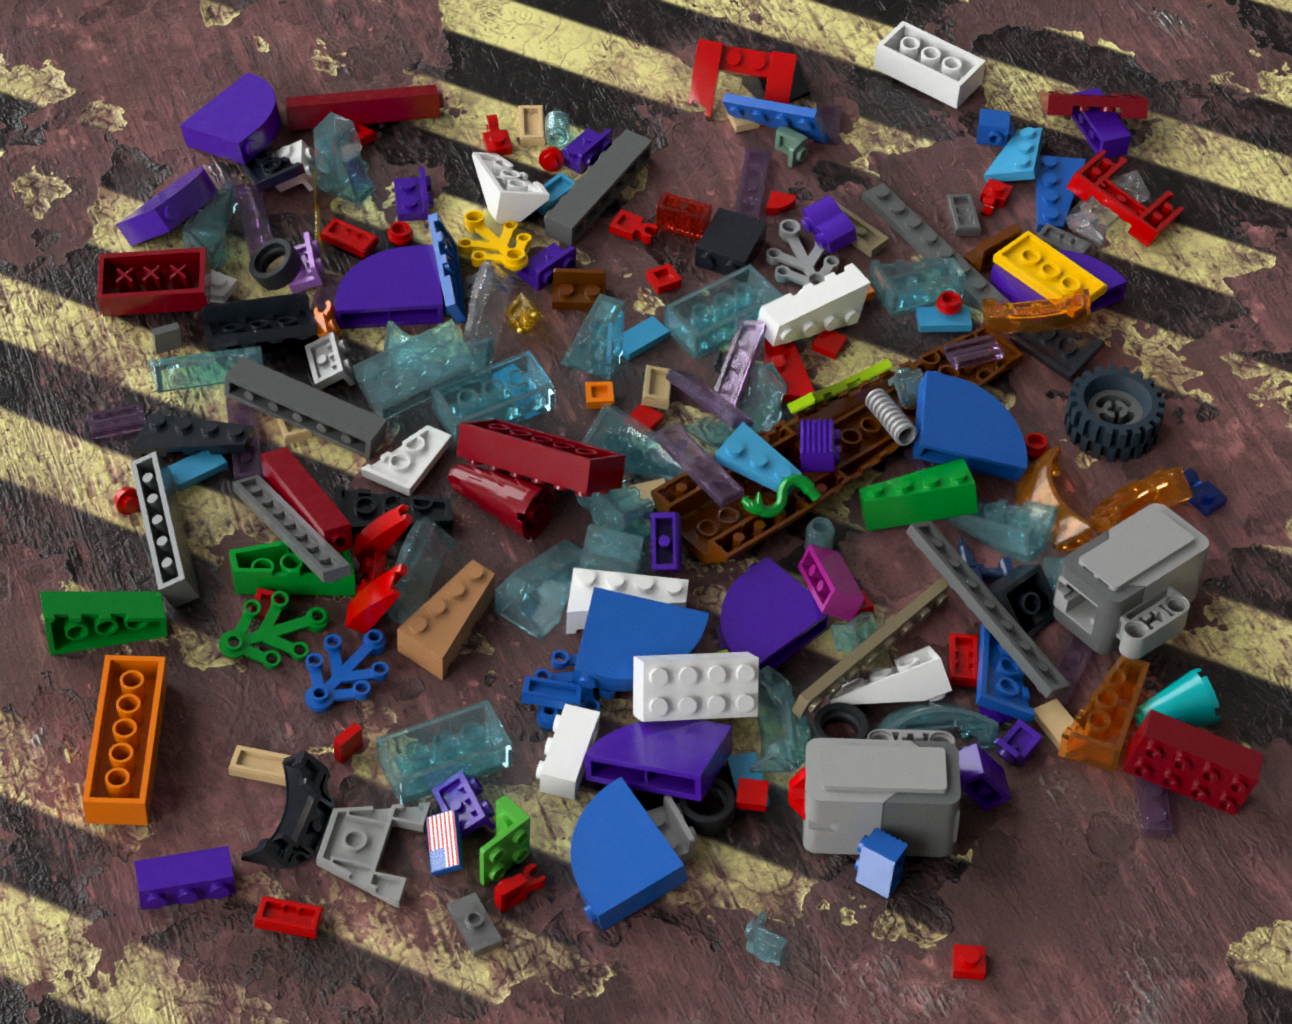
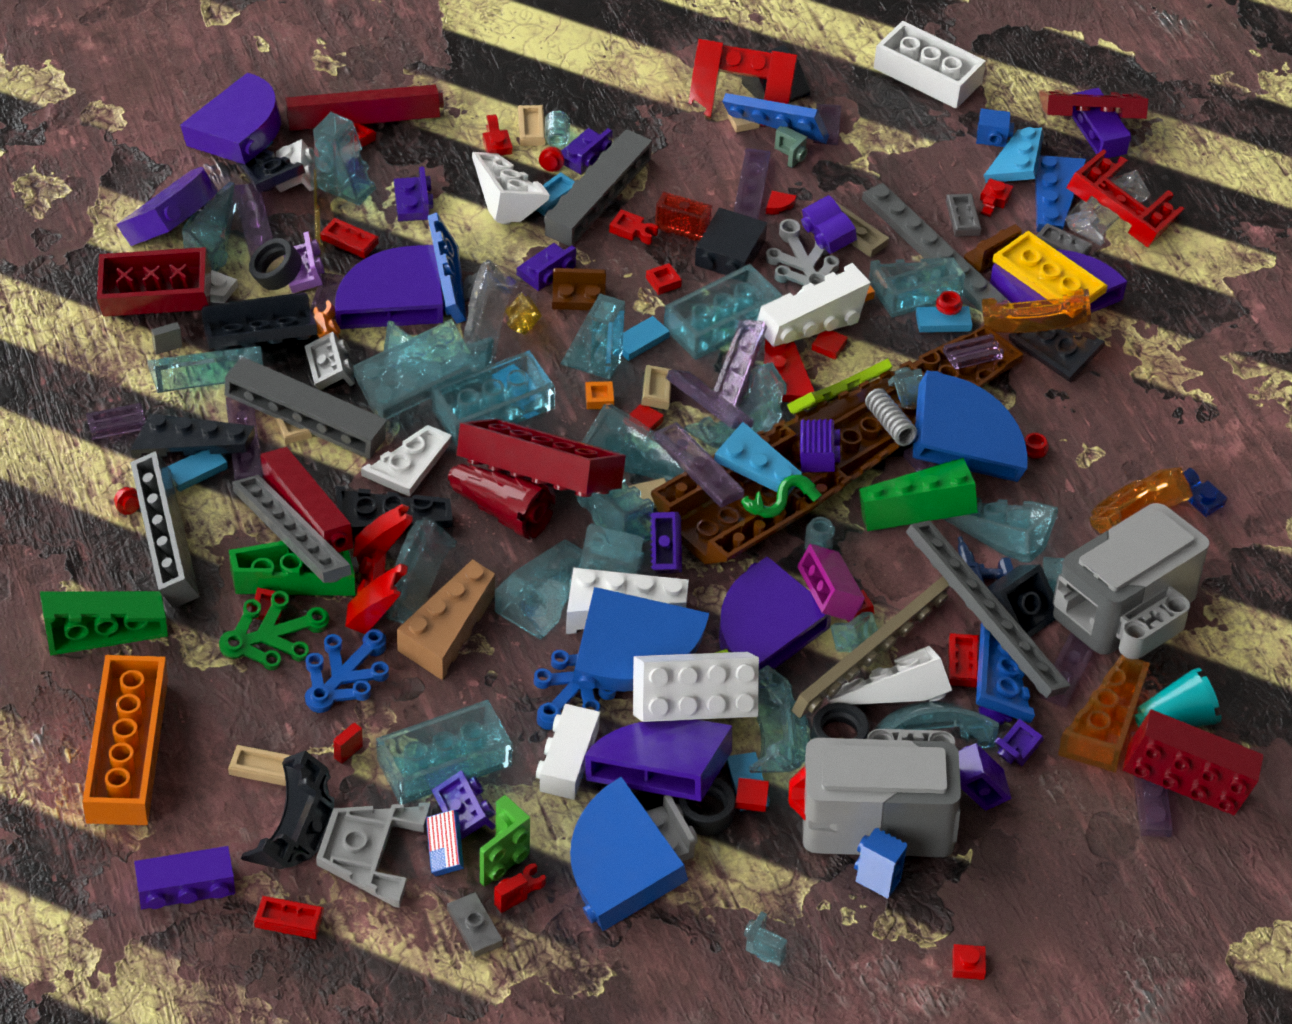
(400, 233): red plate -> none
(511, 258): yellow plant -> none
(550, 693): blue tile -> none
(1036, 485): clear orange windscreen -> none
(1053, 720): tan tile -> none
(1114, 413): black wheel -> none

